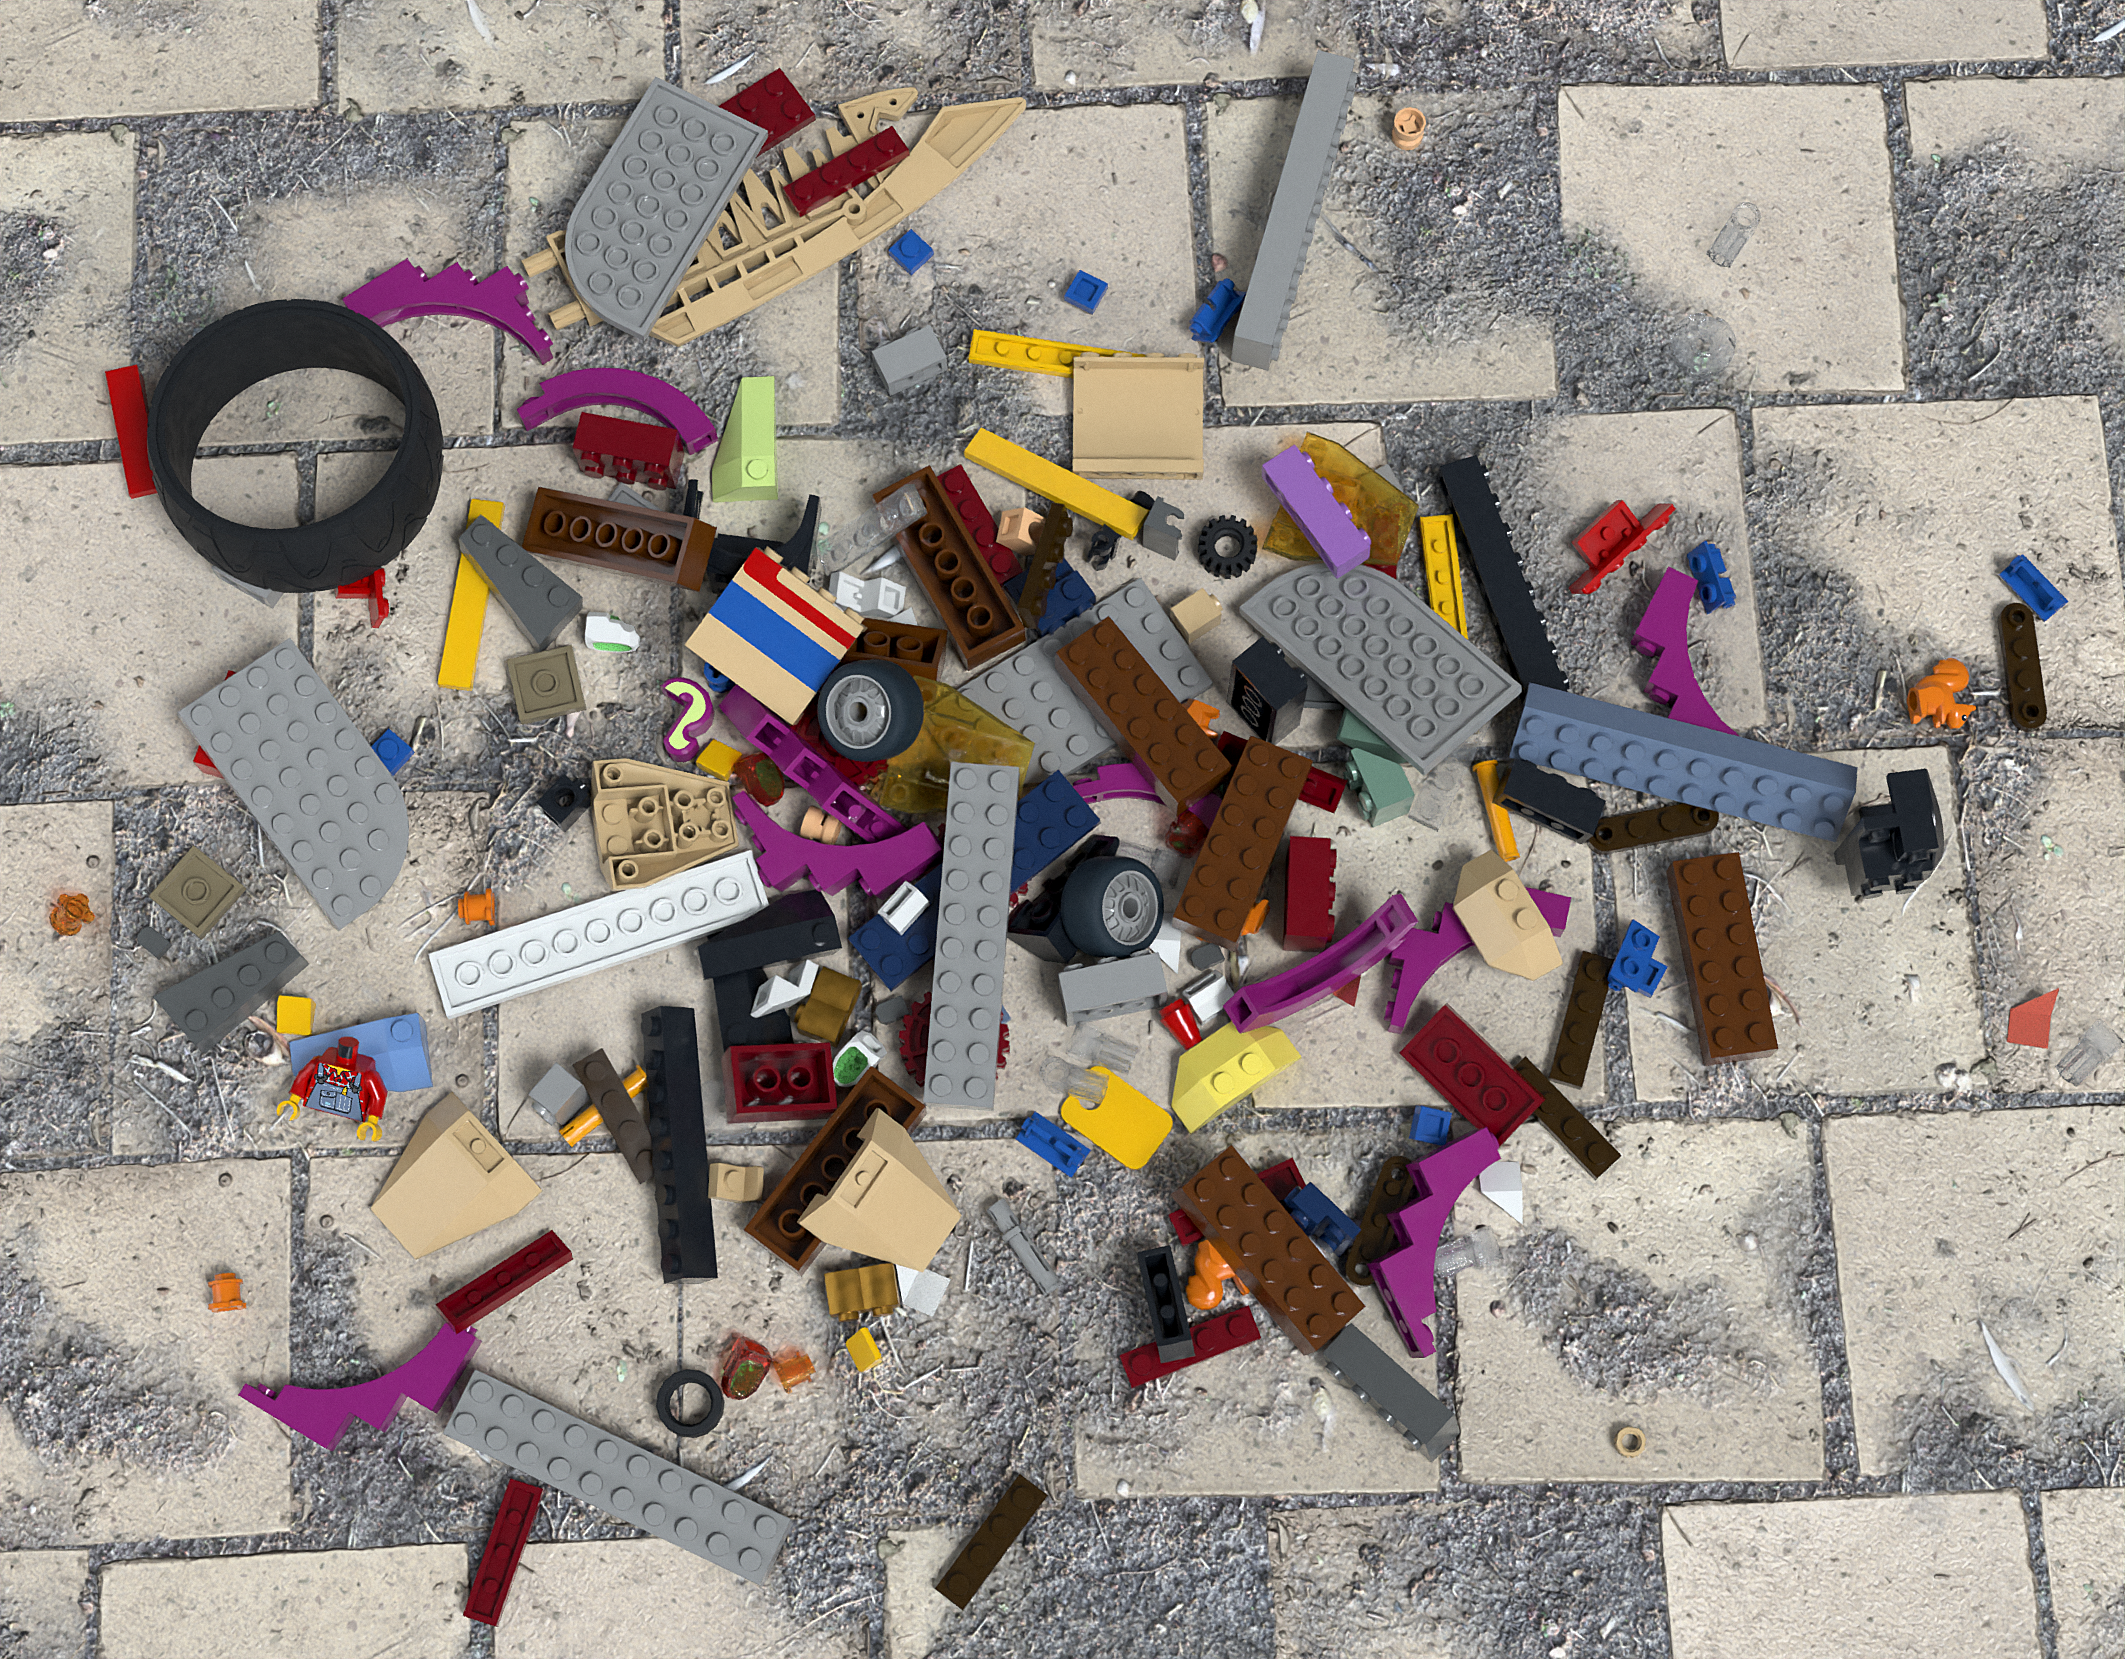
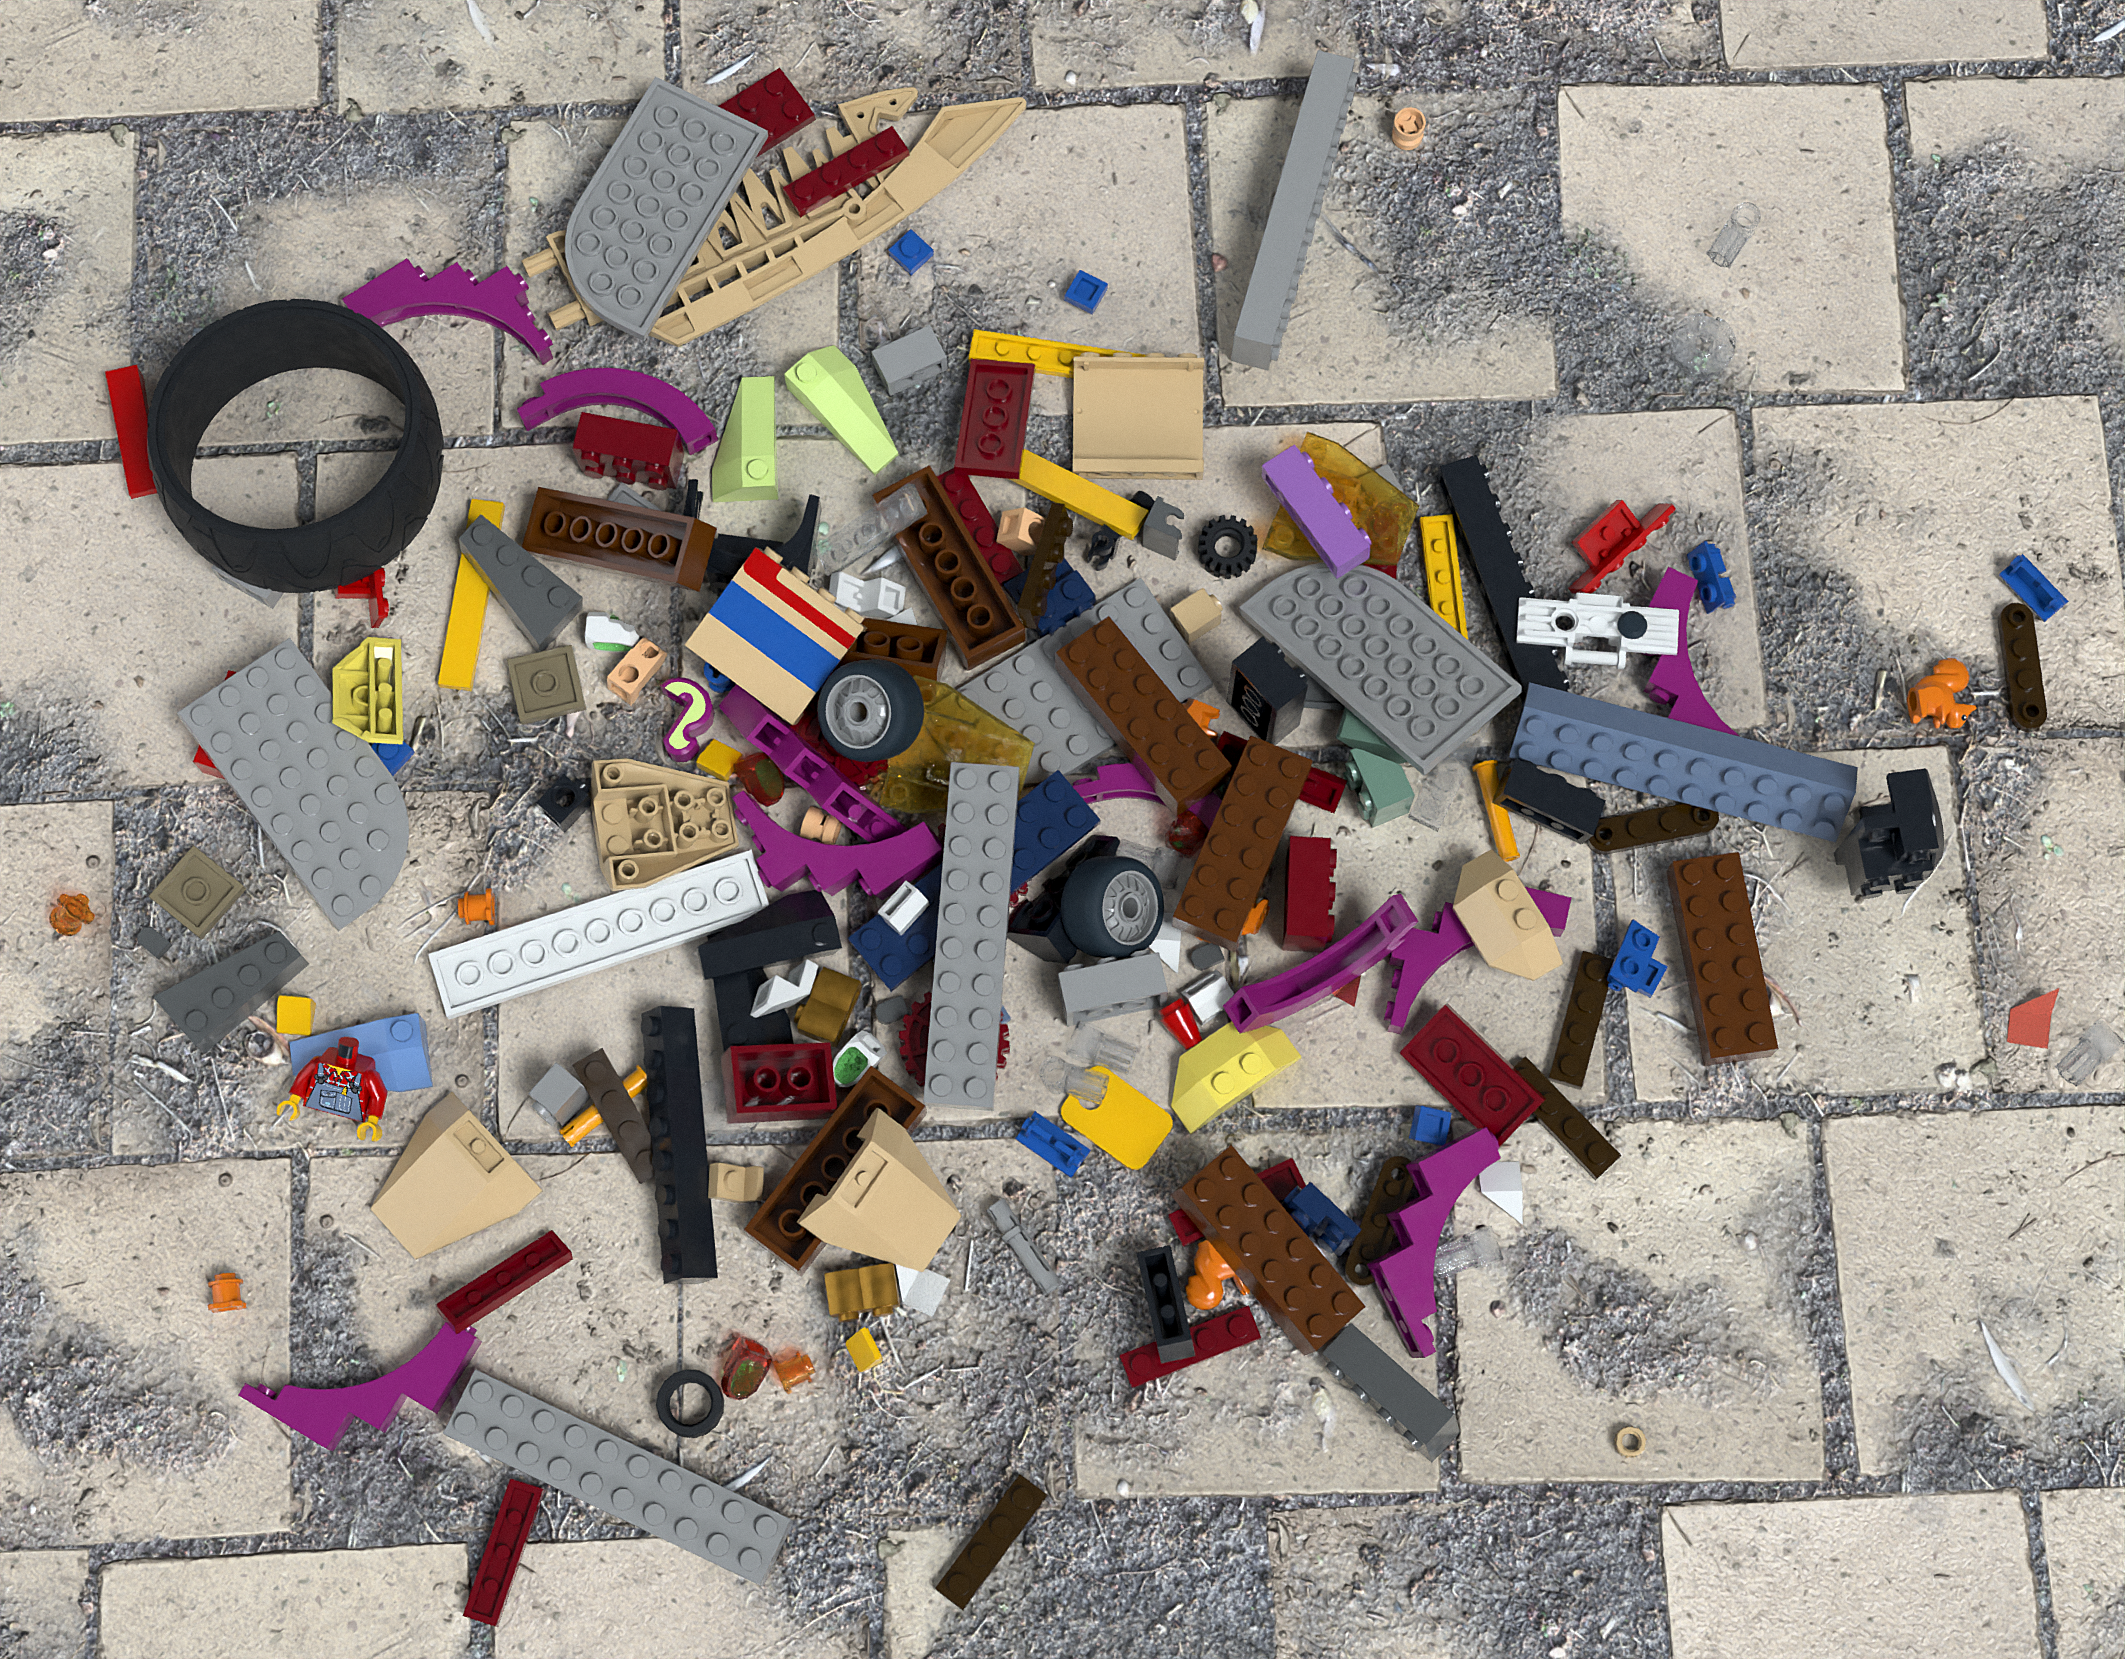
(370, 691): none -> light yellow wedge
(635, 670): none -> light nougat leg
(839, 399): none -> yellowish green wedge
(995, 419): none -> dark red plate
(1209, 323): blue hinge -> none
(1598, 616): none -> white piece

